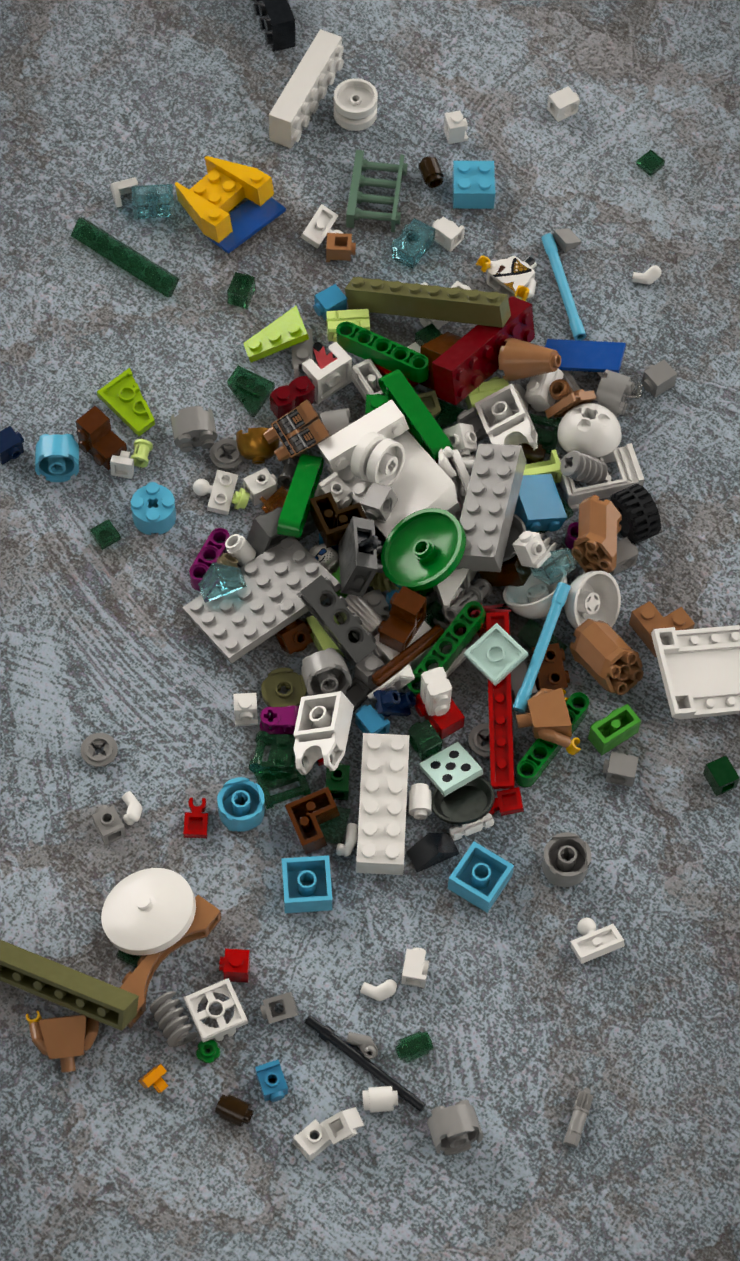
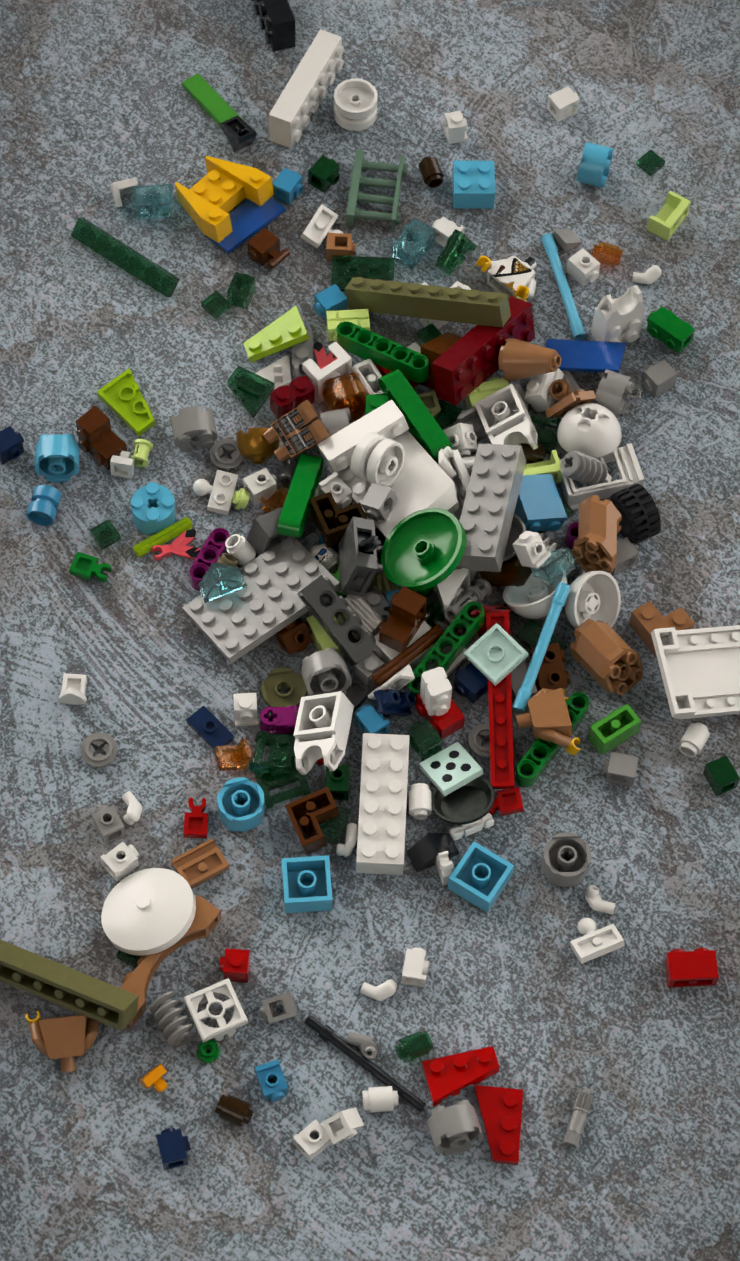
(43, 505): none -> dark azure wheel
(73, 689): none -> white tile
(87, 566): none -> green plate
(120, 867): none -> white brick
(162, 536): none -> lime axle
(173, 1148): none -> dark blue brick
(178, 547): none -> coral piece
(200, 863): none -> medium nougat plate
(208, 99): none -> bright green tile
(209, 728): none -> dark blue plate
(215, 304): none -> clear green tile
(233, 756): none -> clear orange bracket
(238, 133): none -> black slope
(266, 248): none -> reddish brown brick
(277, 372): none -> white piece
(287, 186): none -> dark azure brick
(323, 173): none -> dark green brick
(345, 392): none -> clear orange brick
(347, 267): none -> clear green wing
(444, 867): none -> white plate
(453, 252): none -> clear green wing
(454, 1072): none -> red wing
(470, 682): none -> dark blue brick
(501, 1117): none -> red wing
(583, 267): none -> white brick
(595, 165): none -> medium azure brick
(595, 901): none -> white arm
(607, 253): none -> clear orange brick
(619, 318): none -> white brick
(669, 216): none -> yellowish green panel
(670, 329): none -> green brick
(691, 968): none -> red brick
(694, 739): none -> white brick

